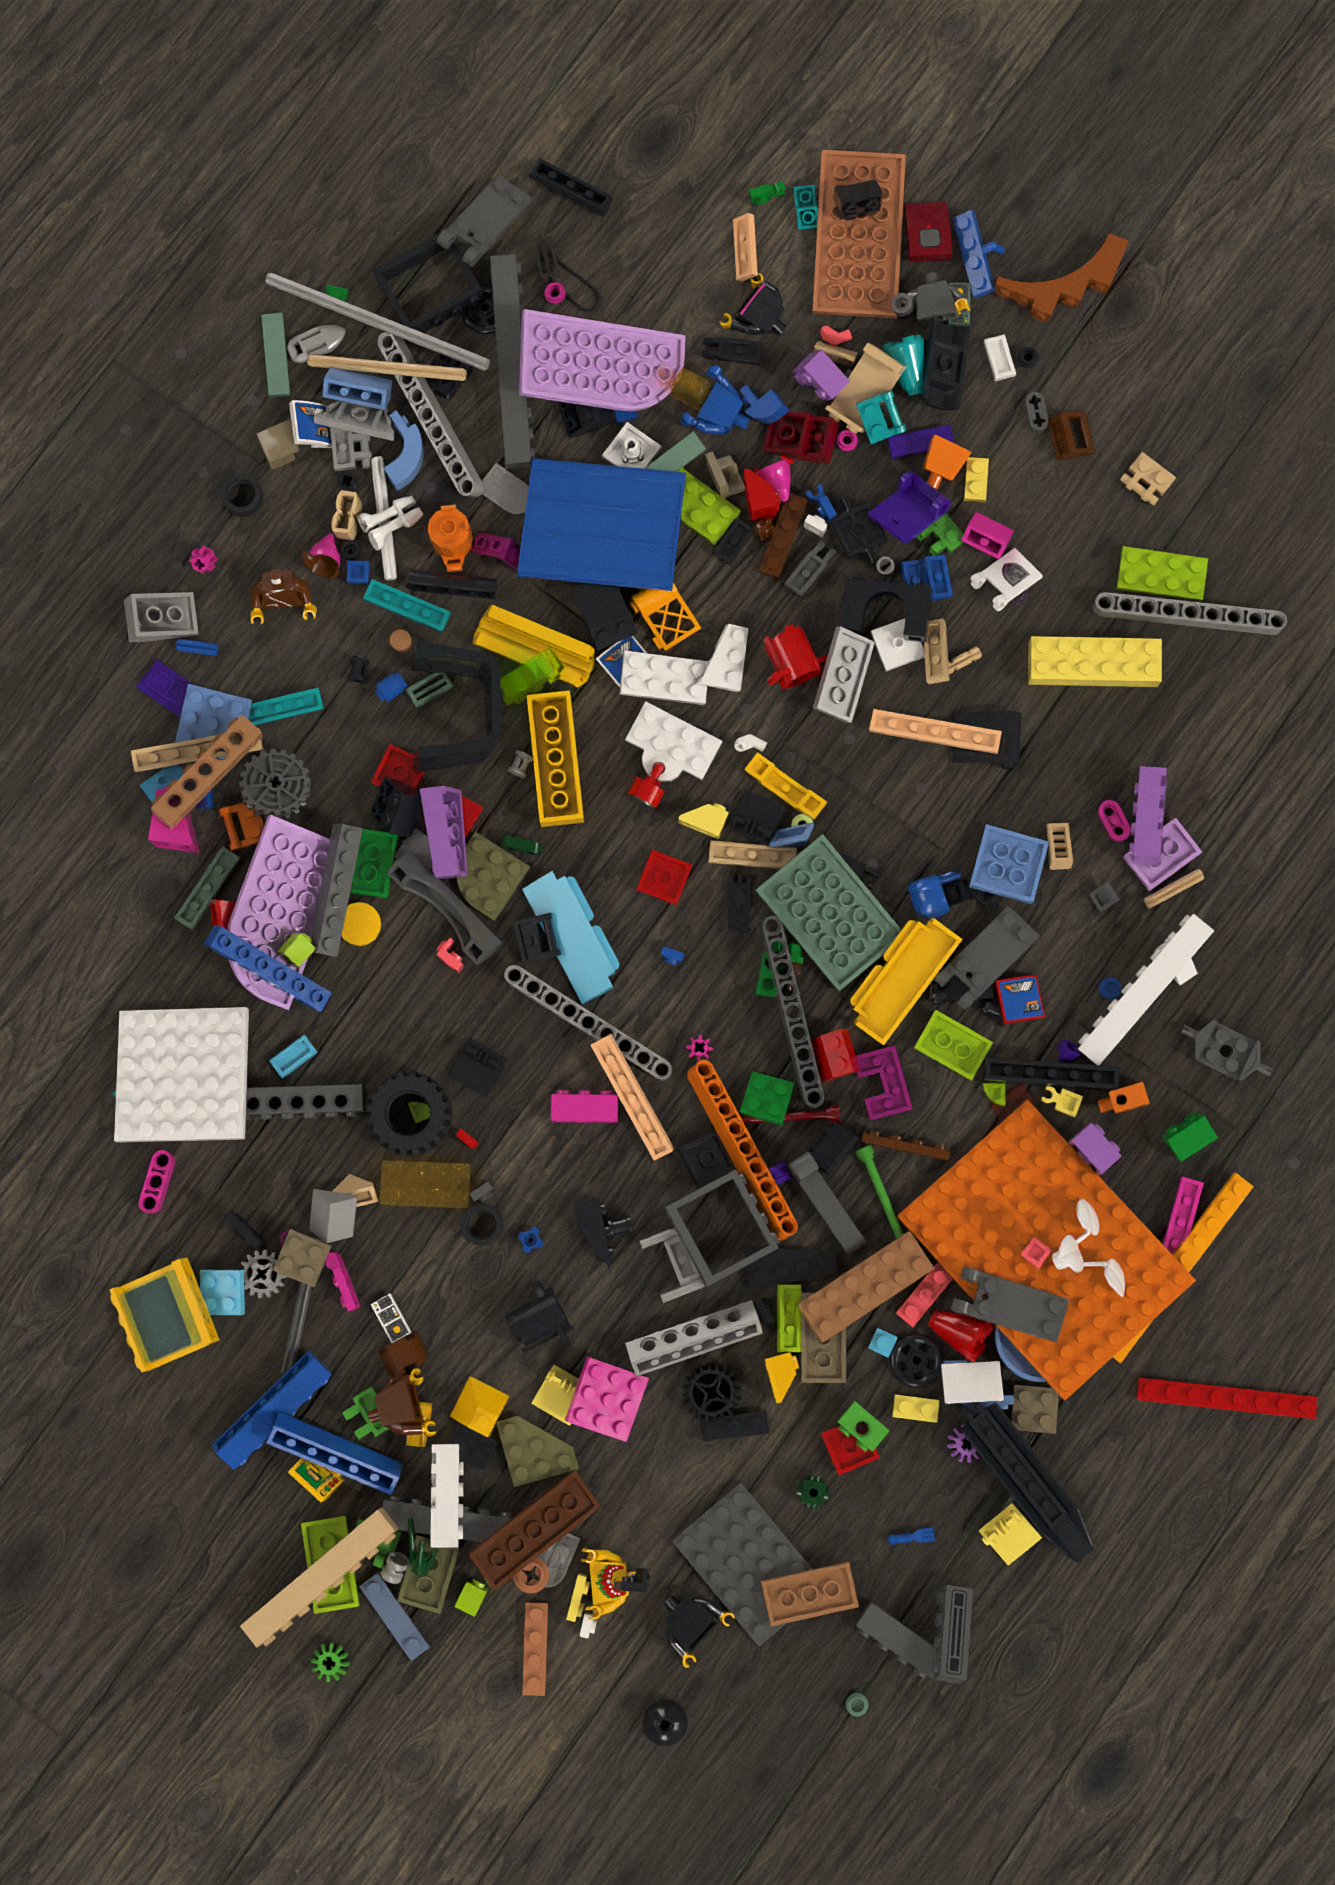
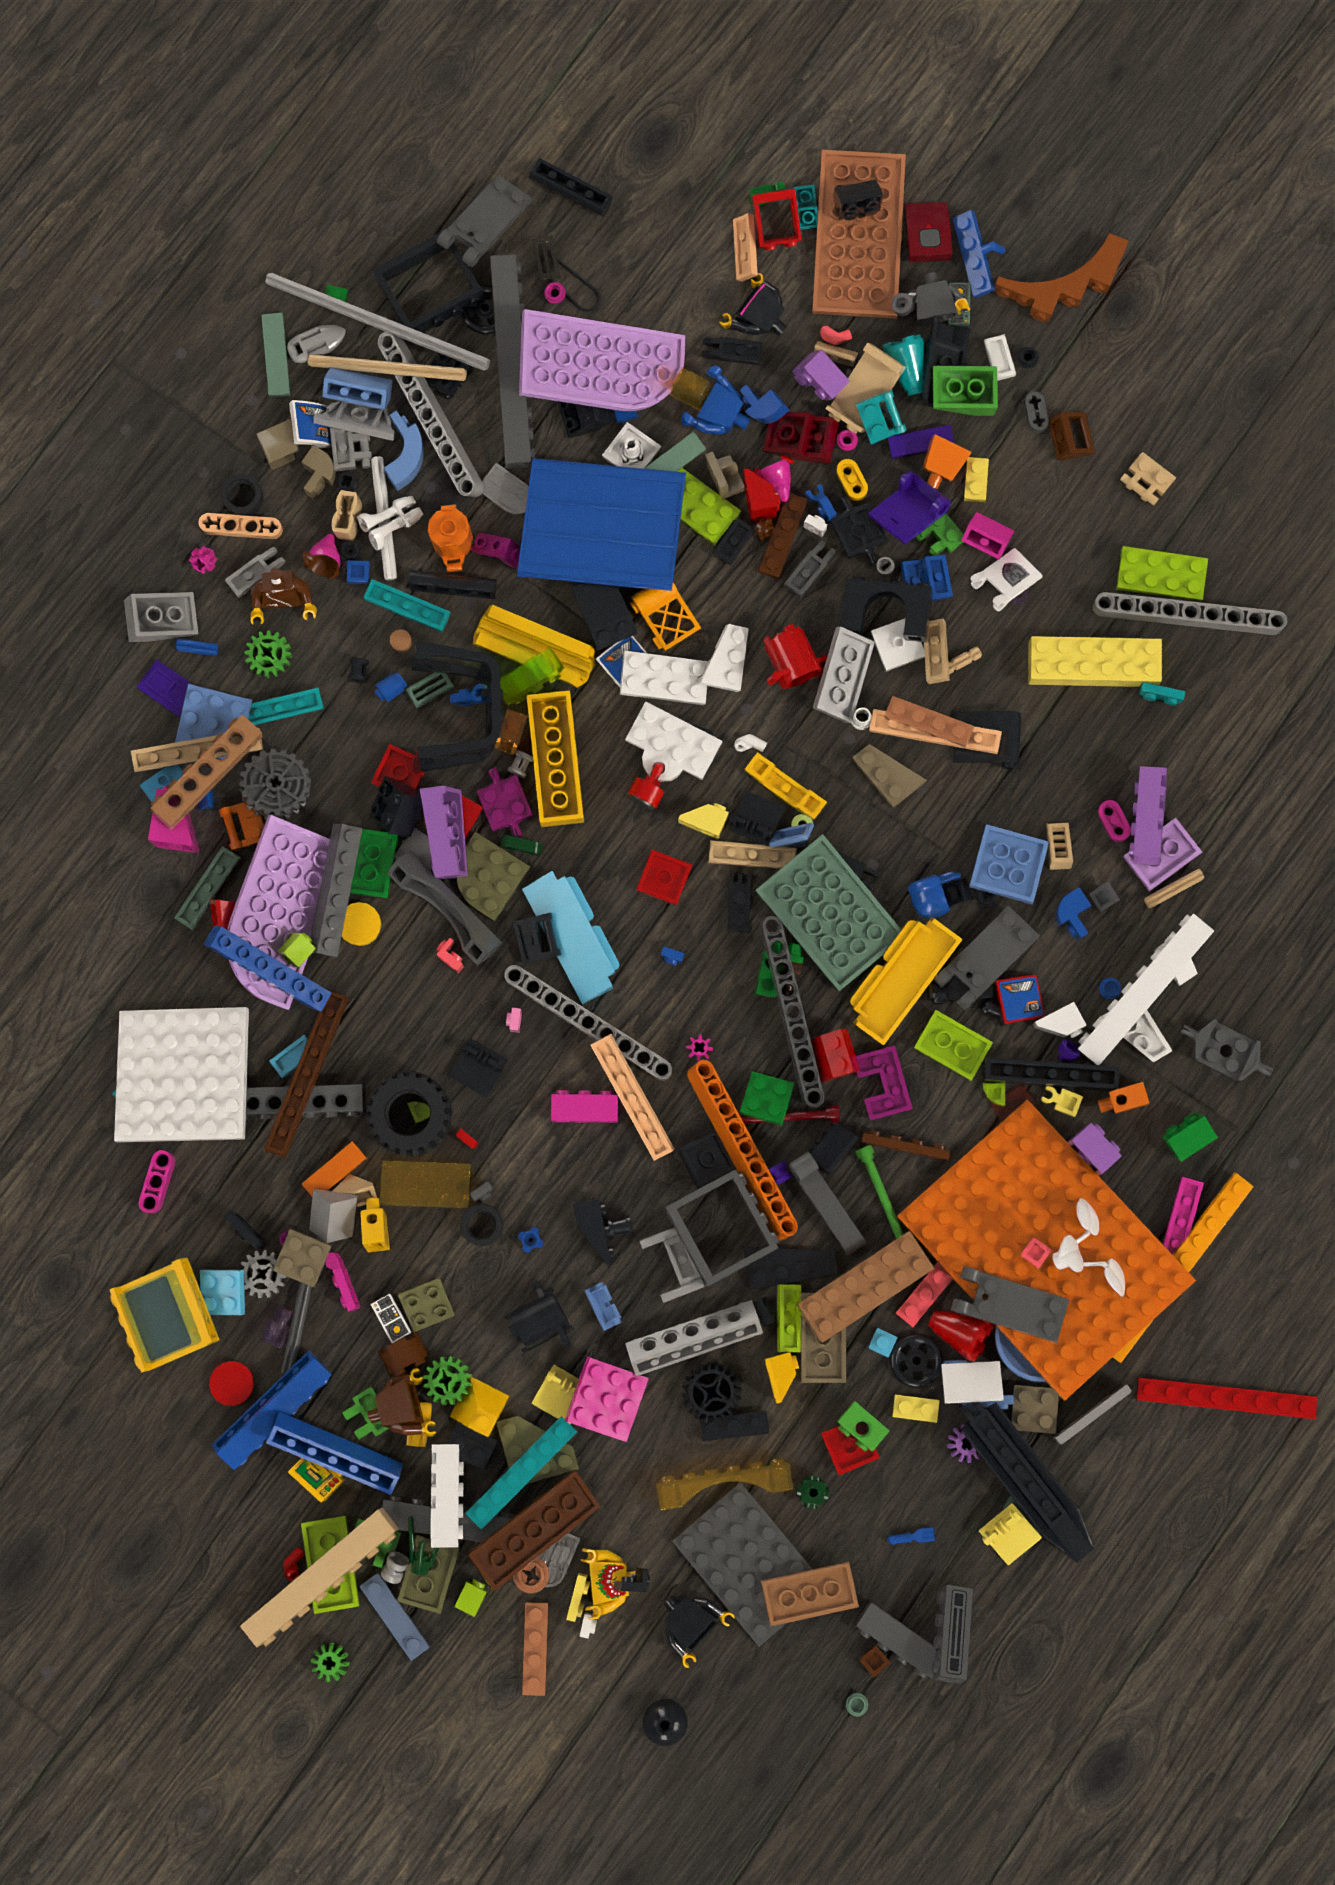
(231, 1383): none -> red tile
(241, 522): none -> light nougat beam
(251, 573): none -> light grey hinge
(273, 648): none -> bright green gear
(276, 1330): none -> clear purple plate
(291, 1564): none -> red arm
(306, 1075): none -> reddish brown tile
(322, 469): none -> dark tan brick
(335, 1169): none -> orange tile
(374, 1235): none -> yellow torso
(426, 1304): none -> olive hinge
(450, 1389): none -> bright green gear
(469, 697): none -> blue plate
(505, 803): none -> magenta plate
(511, 731): none -> clear orange torso
(514, 1020): none -> bright pink plate
(521, 1473): none -> teal plate
(606, 1313): none -> medium blue hinge
(771, 1477): none -> clear yellow arch
(788, 241): none -> red window
(853, 480): none -> yellow plate
(861, 725): none -> white piece
(874, 1660): none -> reddish brown plate
(887, 775): none -> dark tan wing
(929, 721): none -> nougat plate
(966, 389): none -> bright green slope
(1062, 1022): none -> white slope
(1067, 912): none -> blue brick
(1092, 1414): none -> light grey tile
(1147, 1038): none -> white wing
(1168, 695): none -> teal plate

